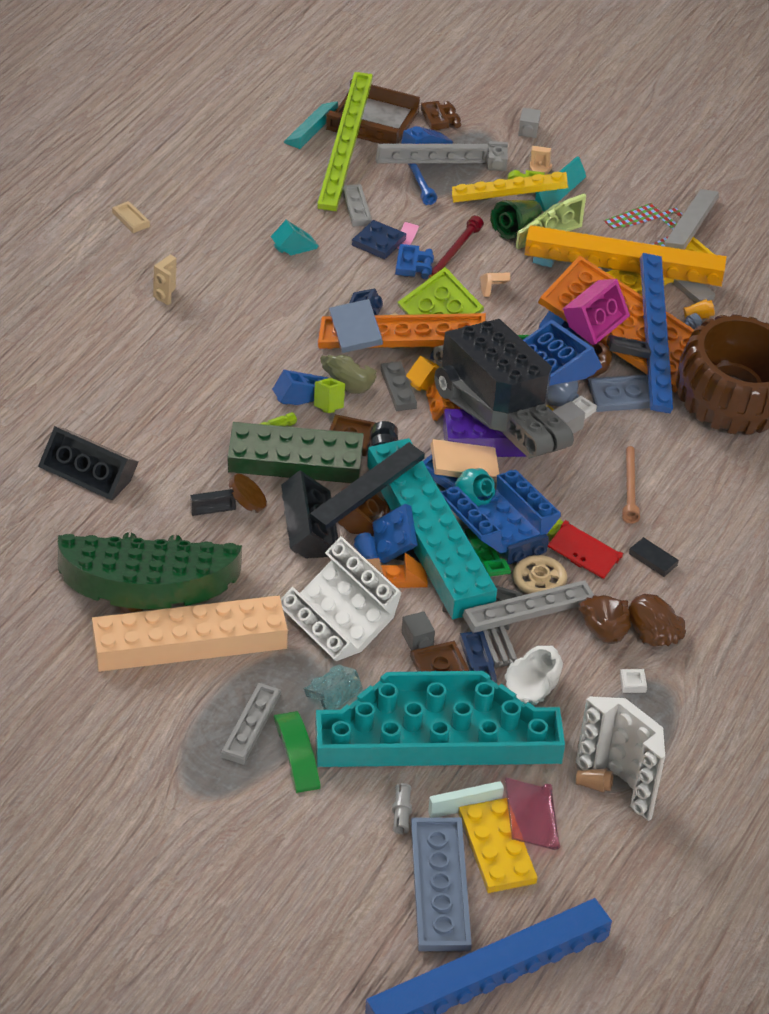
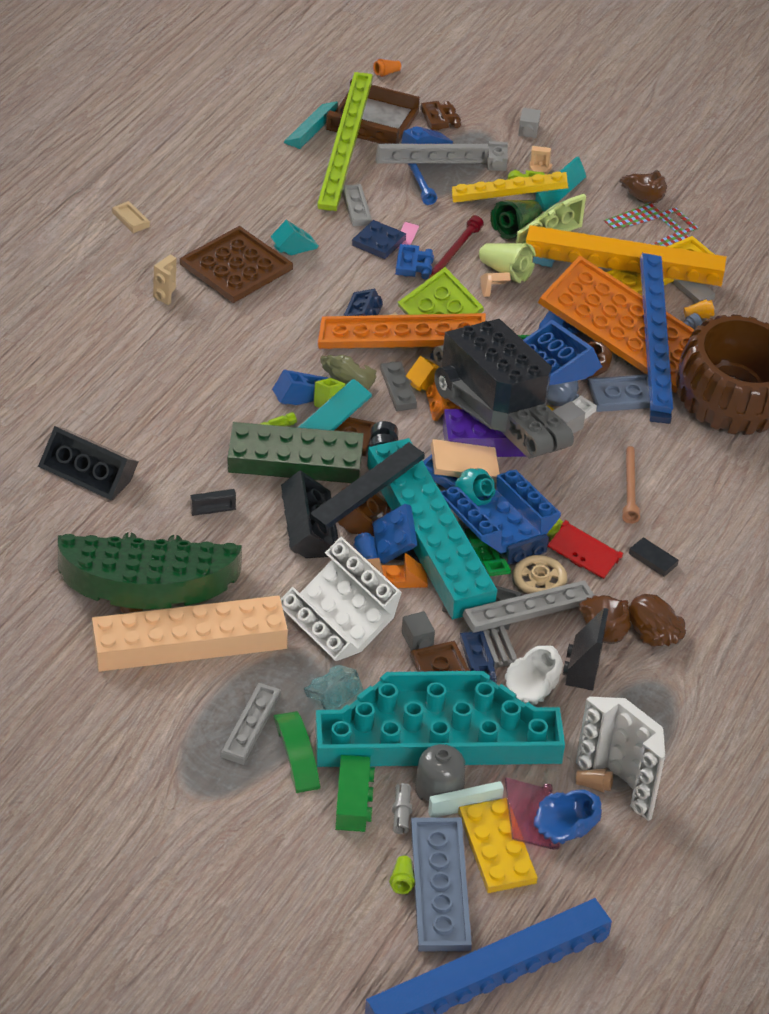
(236, 264): none -> reddish brown plate
(247, 493): reddish brown tile -> none
(339, 407): none -> teal slope
(354, 793): none -> green brick
(355, 326): sand blue tile -> none
(385, 67): none -> orange cone
(402, 877): none -> lime cone
(439, 771): none -> dark grey cylinder
(509, 258): none -> yellowish green cone
(567, 815): none -> blue piece
(586, 653): none -> black slope
(597, 310): dark pink slope -> none
(628, 346): black tile -> none
(633, 681): white tile -> none
(645, 187): none -> reddish brown piece
(660, 417): none -> dark blue tile
(692, 219): light grey tile -> none

